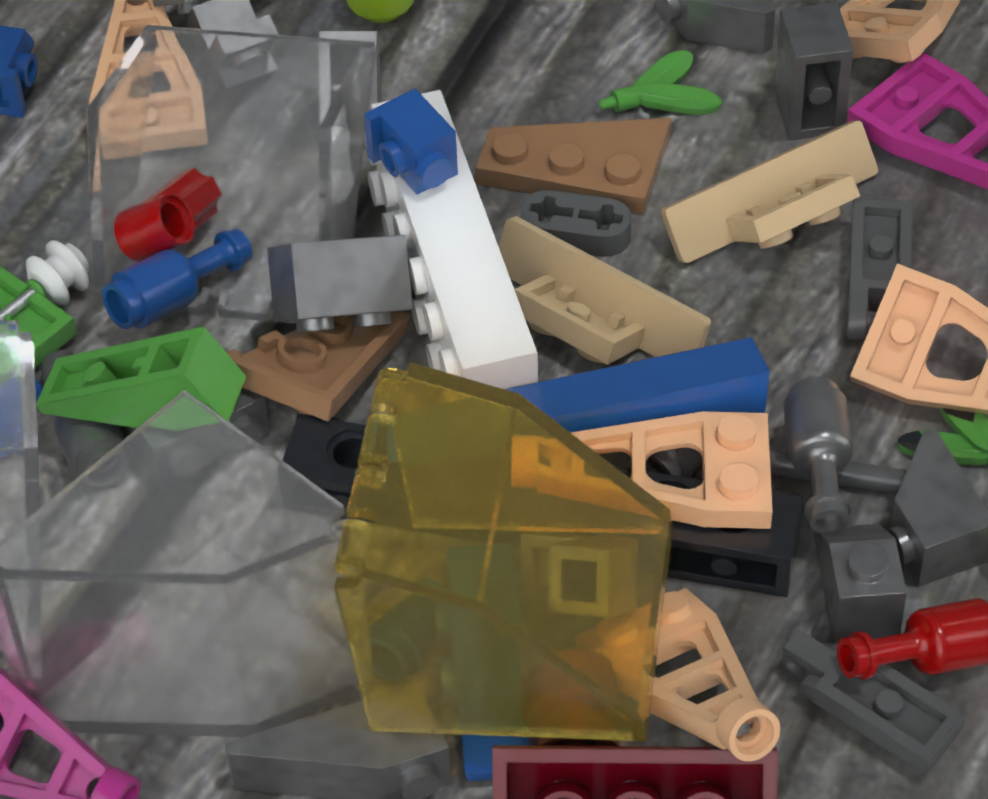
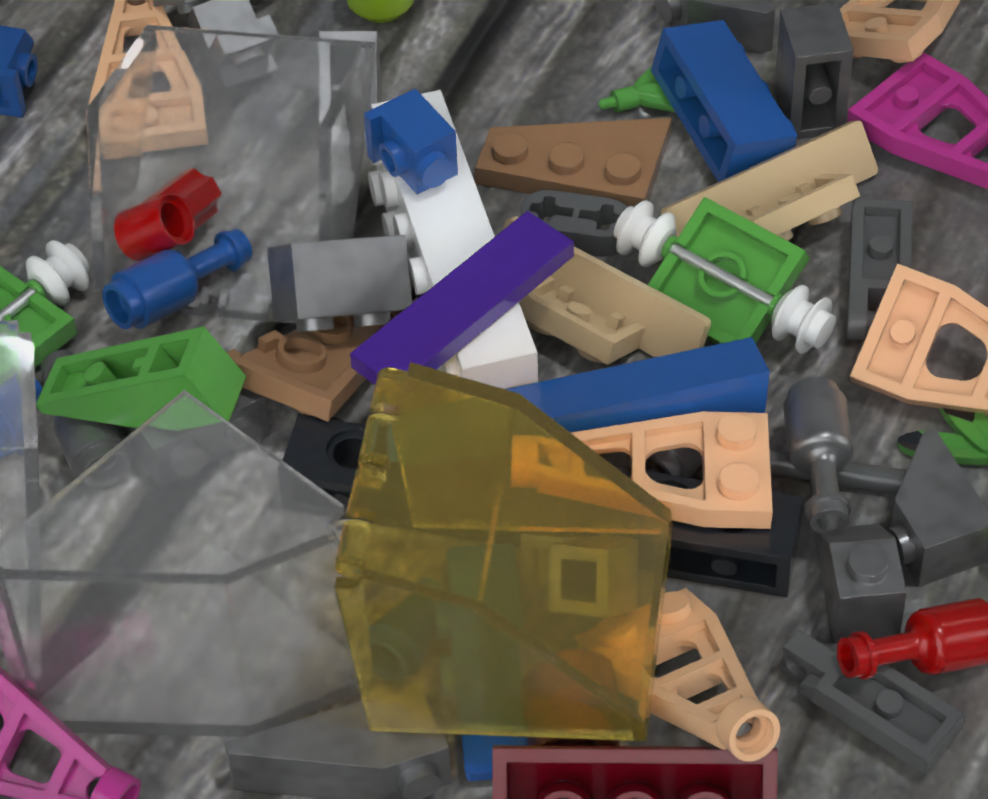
(467, 299): none -> dark purple tile
(720, 98): none -> blue brick
(728, 273): none -> bright green plate

